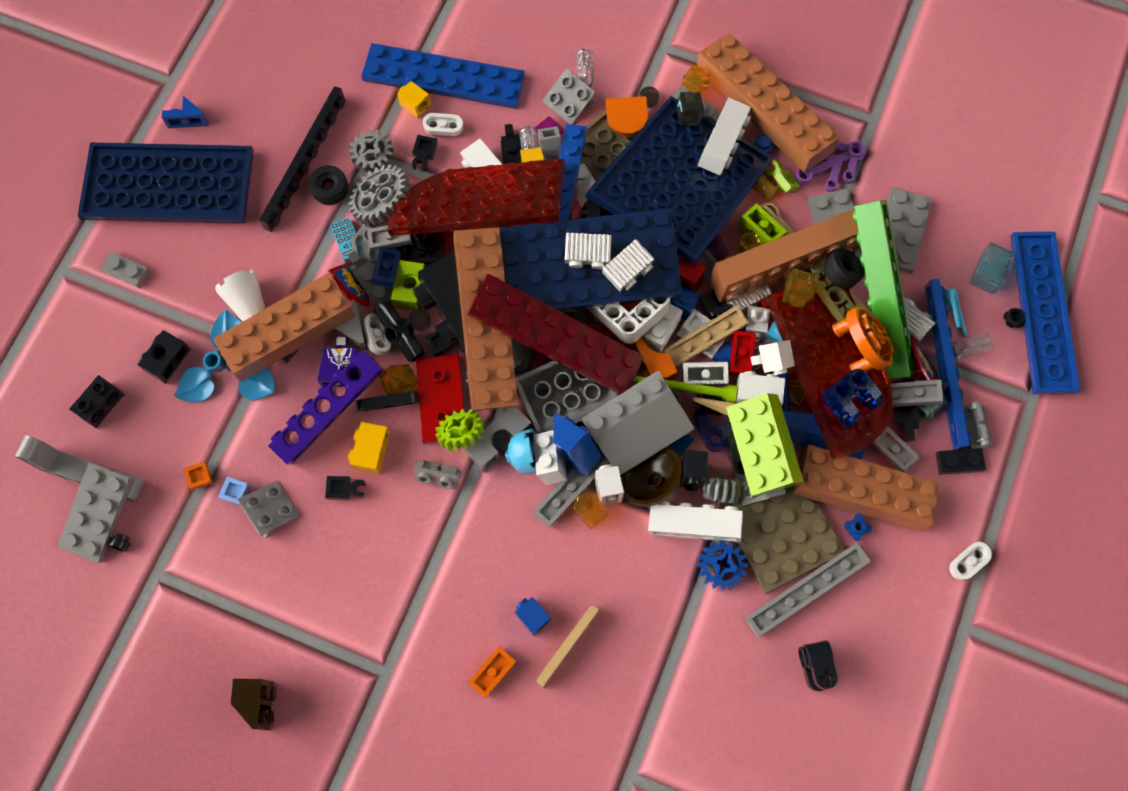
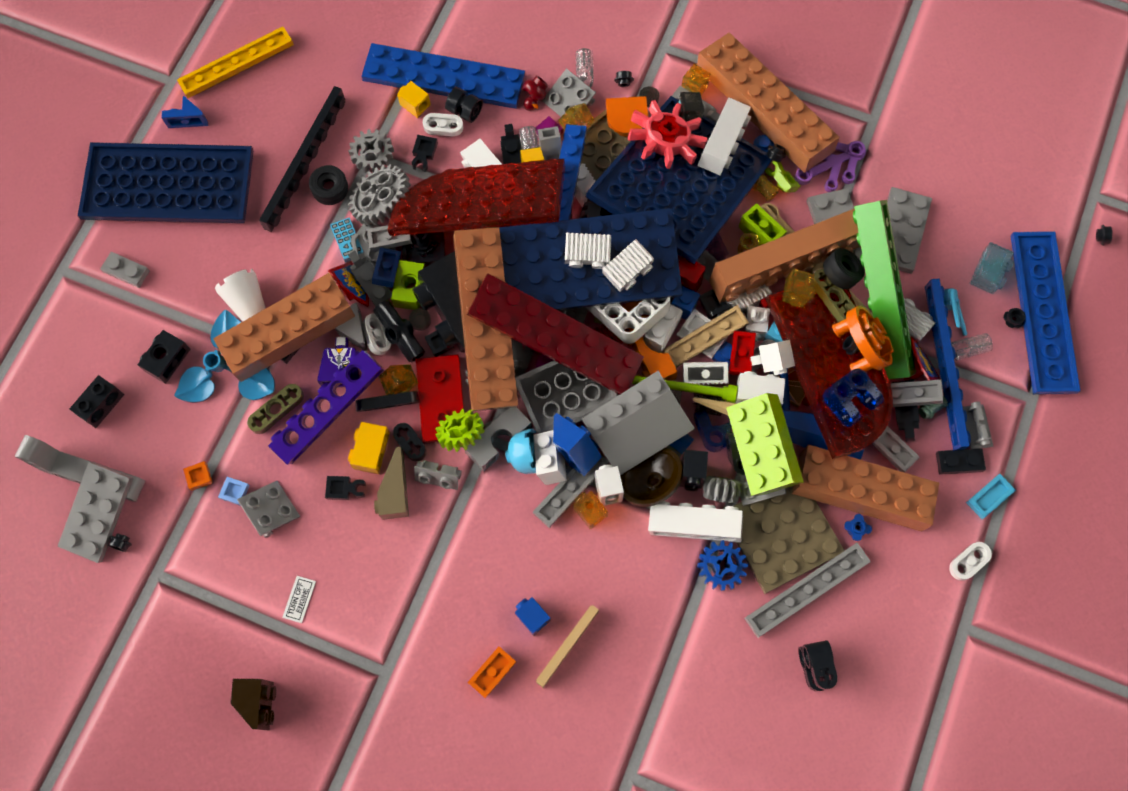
(235, 62): none -> yellow plate
(276, 399): none -> olive beam
(299, 599): none -> white sticker
(392, 492): none -> dark tan slope
(413, 438): none -> black beam
(464, 104): none -> black wheel
(537, 90): none -> dark red animal
(577, 115): none -> clear yellow brick
(624, 78): none -> black plate
(667, 134): none -> coral gear
(776, 152): none -> black plate
(850, 346): none -> black plate
(991, 496): none -> medium azure tile
(1104, 234): none -> black plate

